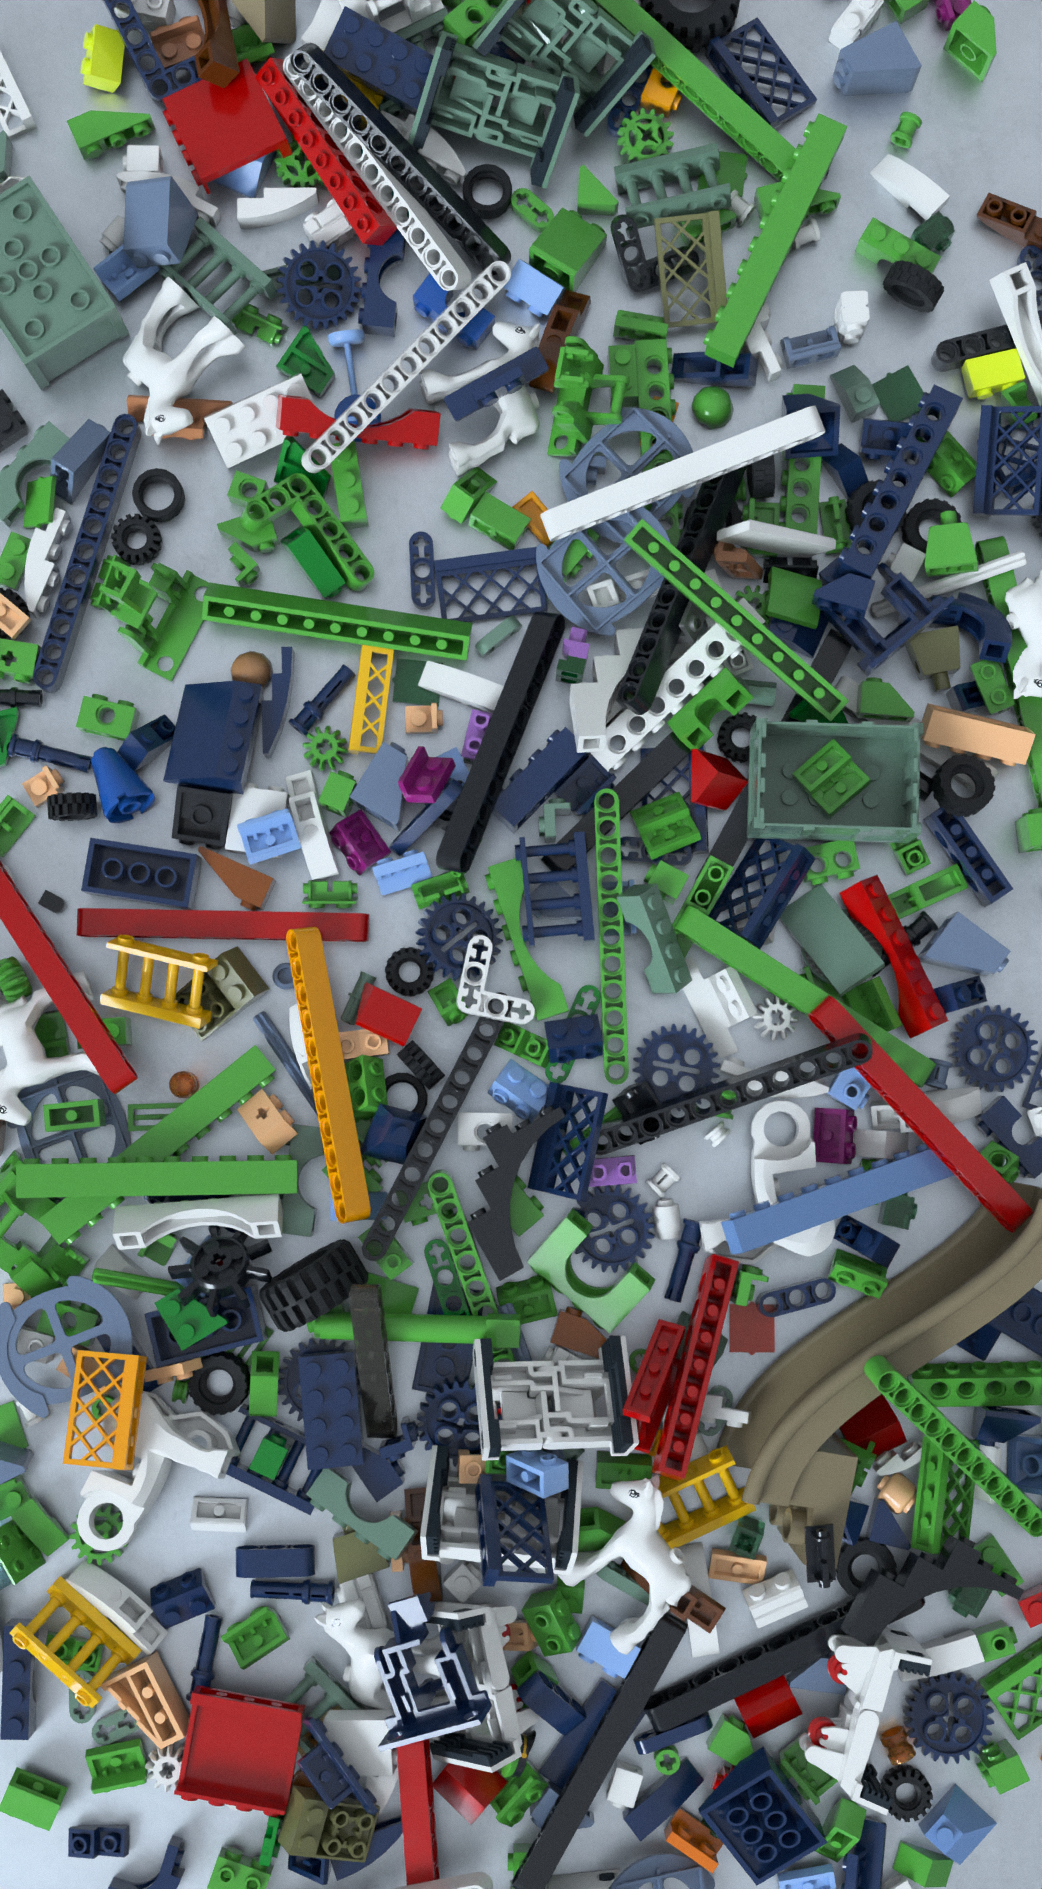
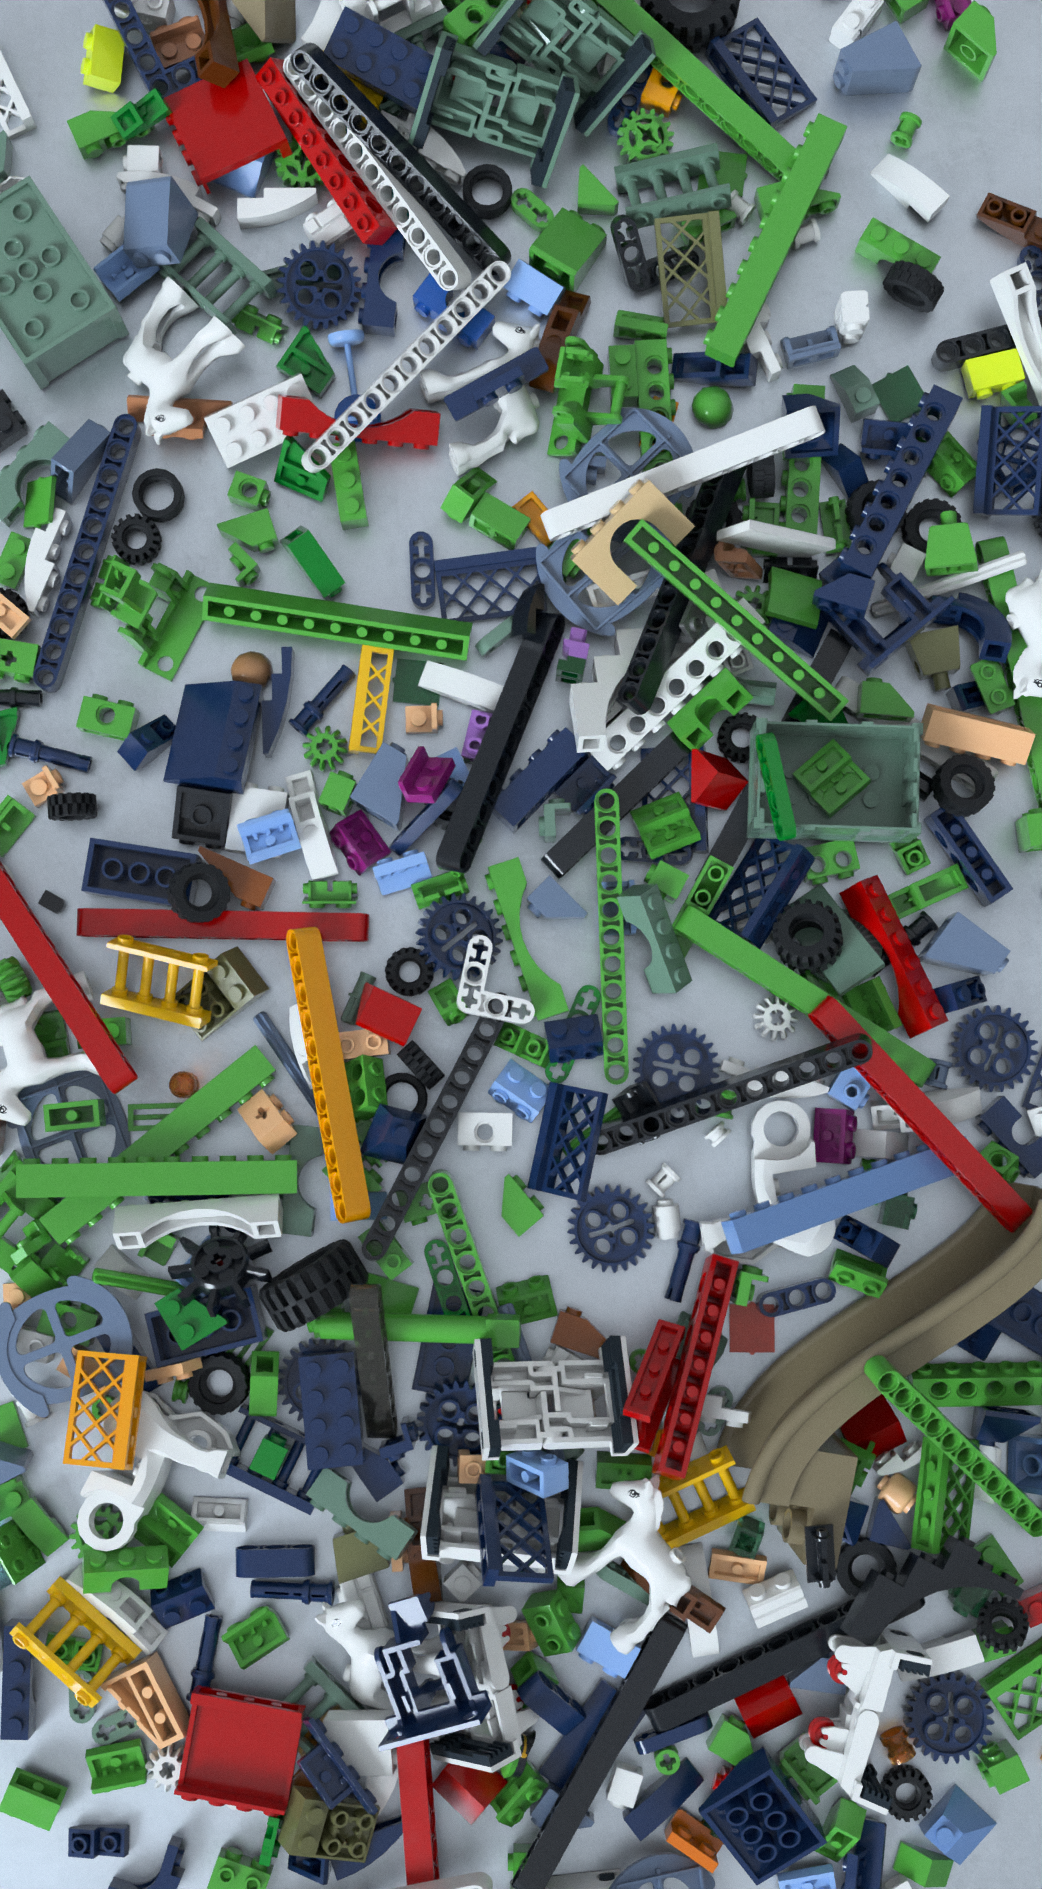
(35, 1240): none -> bright green bracket
(119, 786): blue cone -> none
(142, 115): none -> green slope
(142, 1563): none -> bright green arch
(168, 1526): none -> bright green slope
(217, 883): none -> black tyre
(283, 976): sand blue tile -> none
(315, 524): bright green beam -> none
(493, 1226): black arch -> none
(524, 616): none -> black slope
(580, 900): dark blue fence -> none
(594, 553): none -> tan arch
(603, 1304): bright green arch -> none
(613, 1171): medium lavender hips -> none
(718, 1004): white plate -> none
(775, 786): none -> green beam
(801, 917): none -> black tyre
(935, 233): clear green brick -> none
(1010, 1611): none -> black tyre

